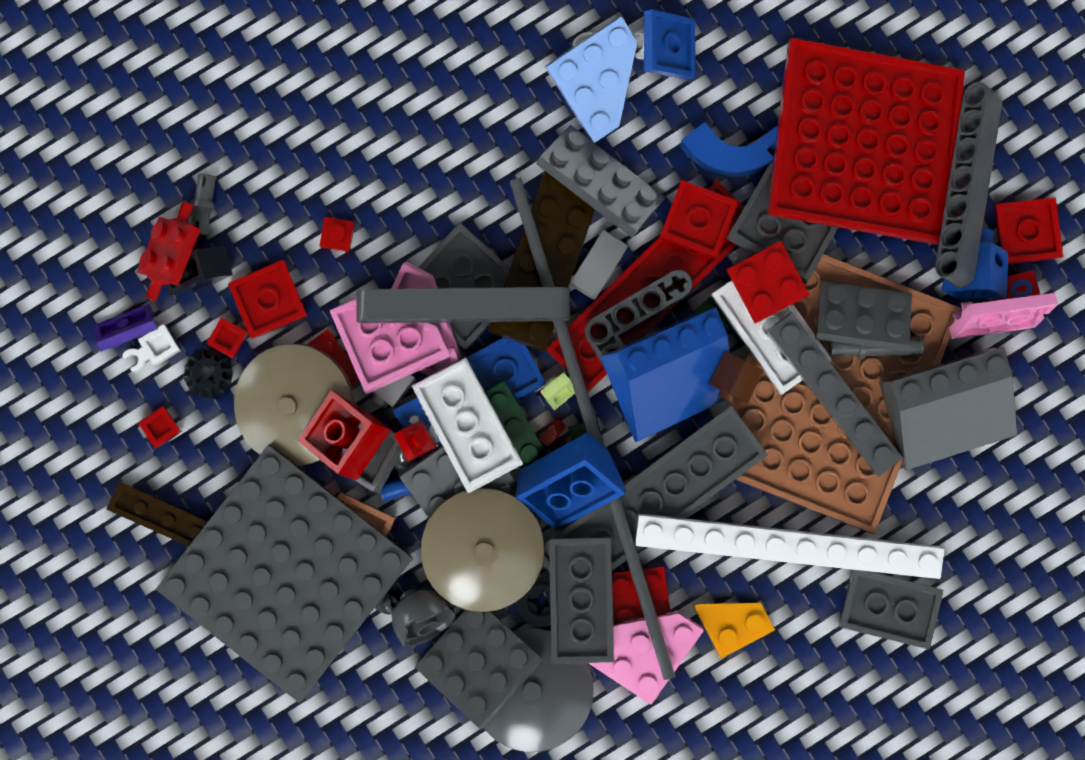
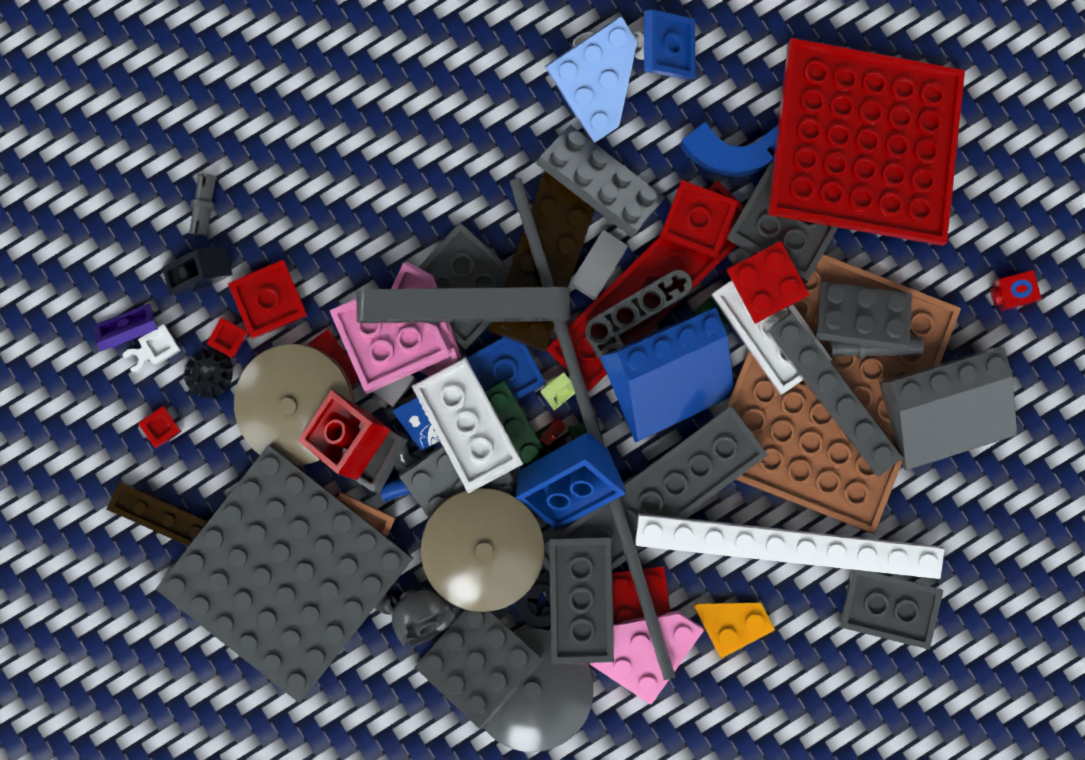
(168, 251): red plate -> none
(337, 234): red plate -> none
(415, 440): red plate -> none
(735, 378): reddish brown brick -> none
(968, 185): dark grey beam -> none
(990, 273): blue torso -> none
(1001, 315): bright pink piece -> none
(1029, 230): red plate -> none

